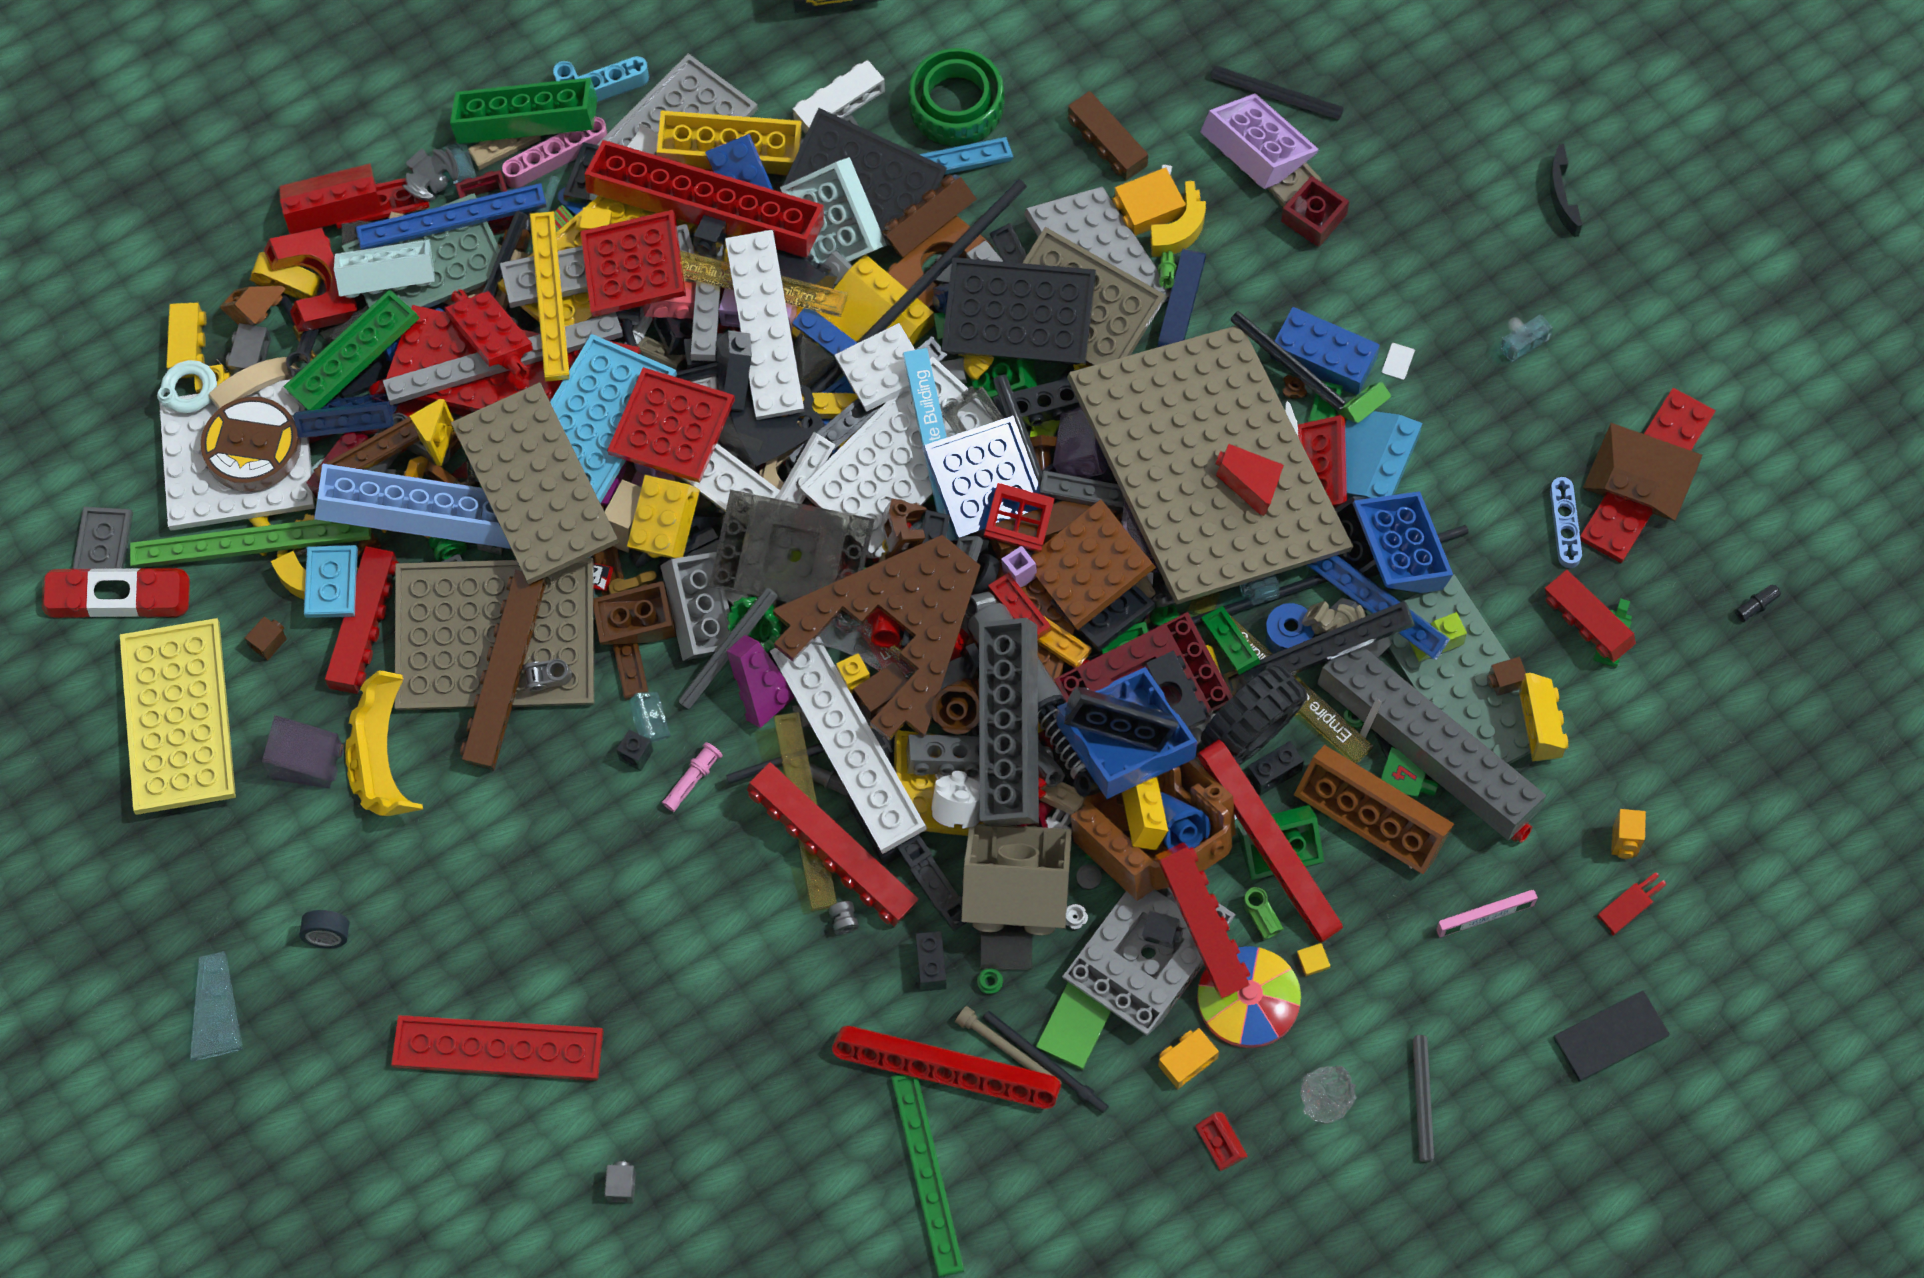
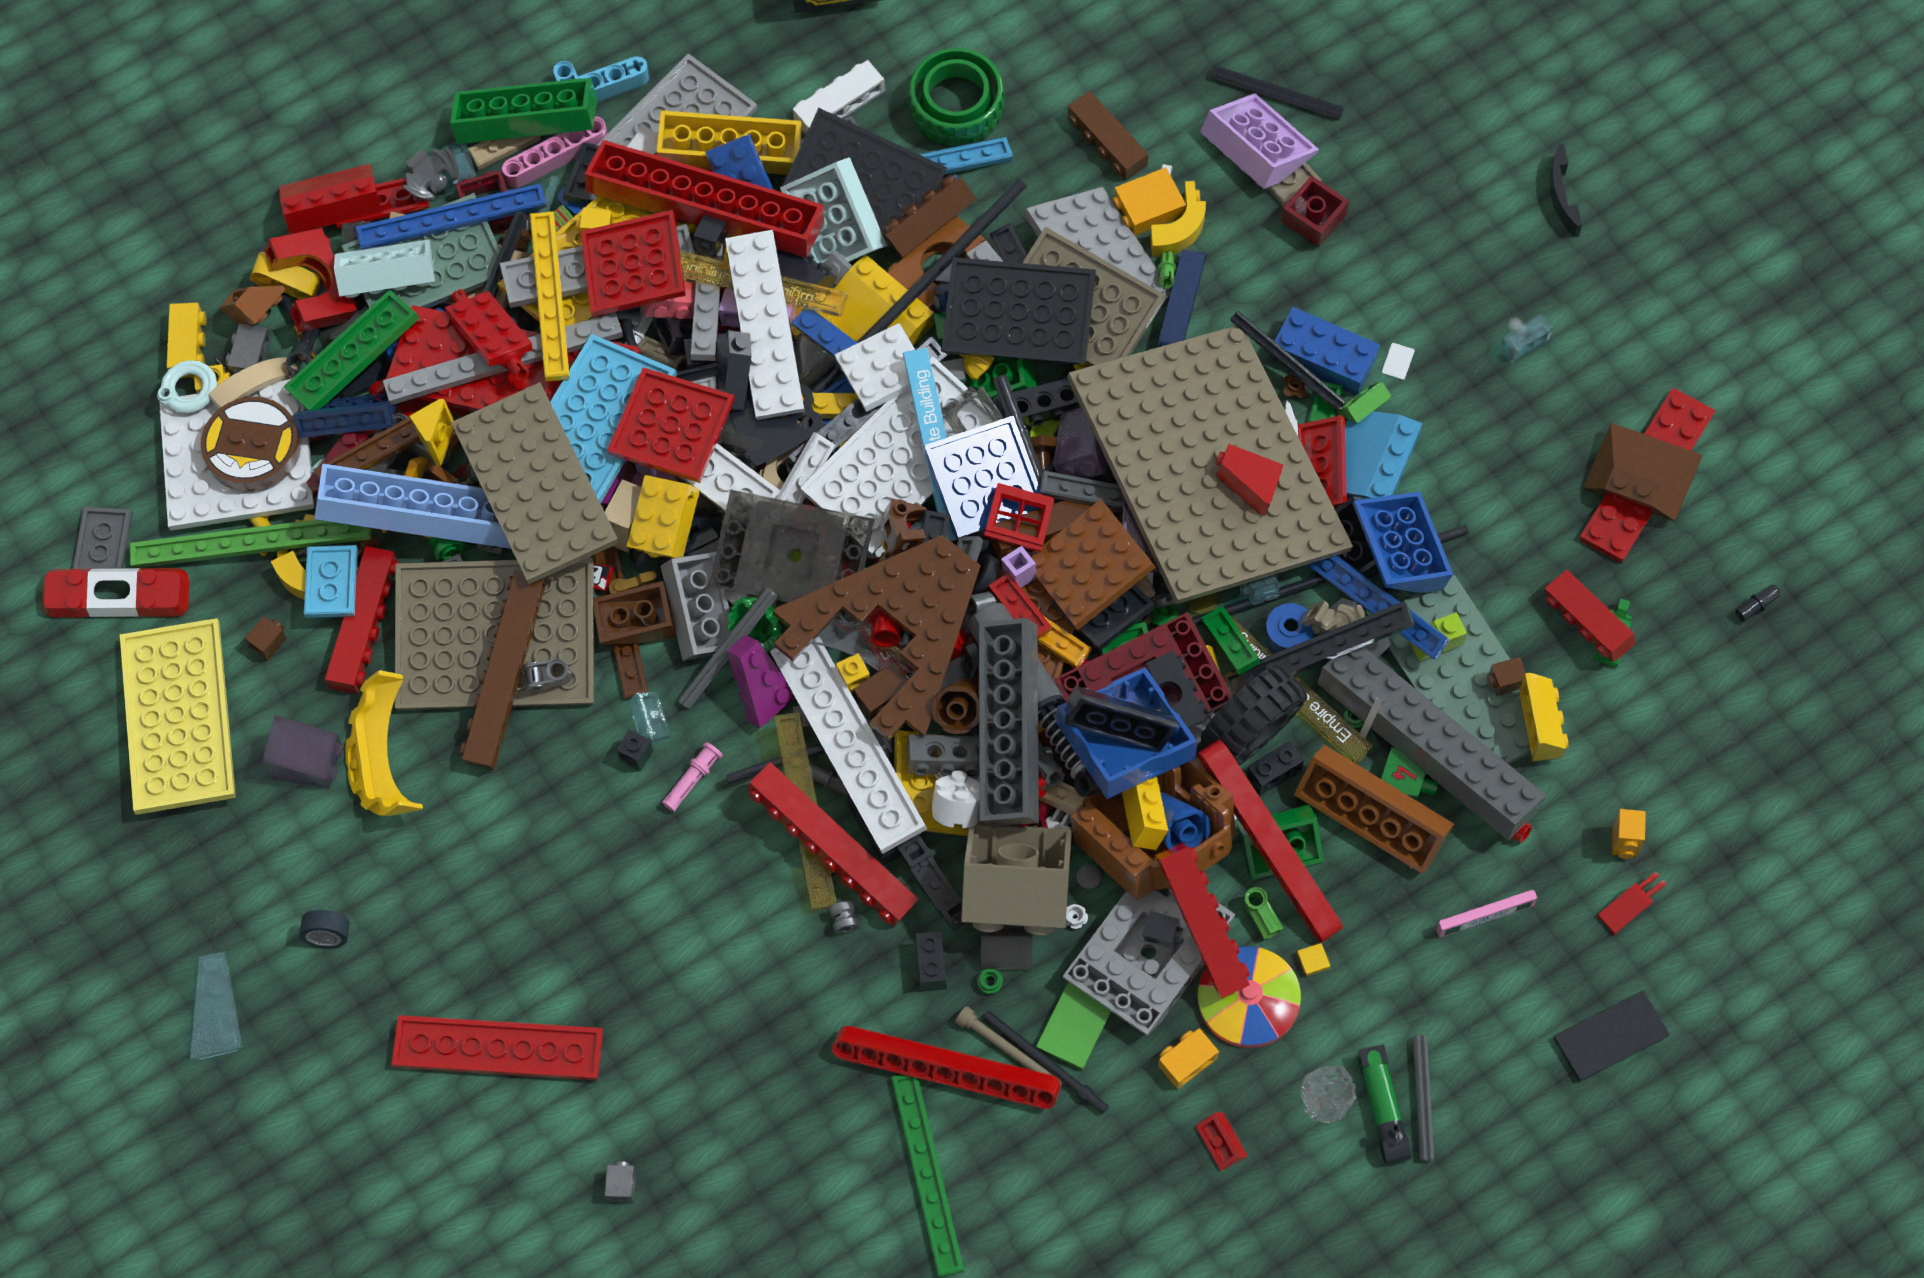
(1393, 1140): none -> piece
(1568, 522): light blue beam -> none

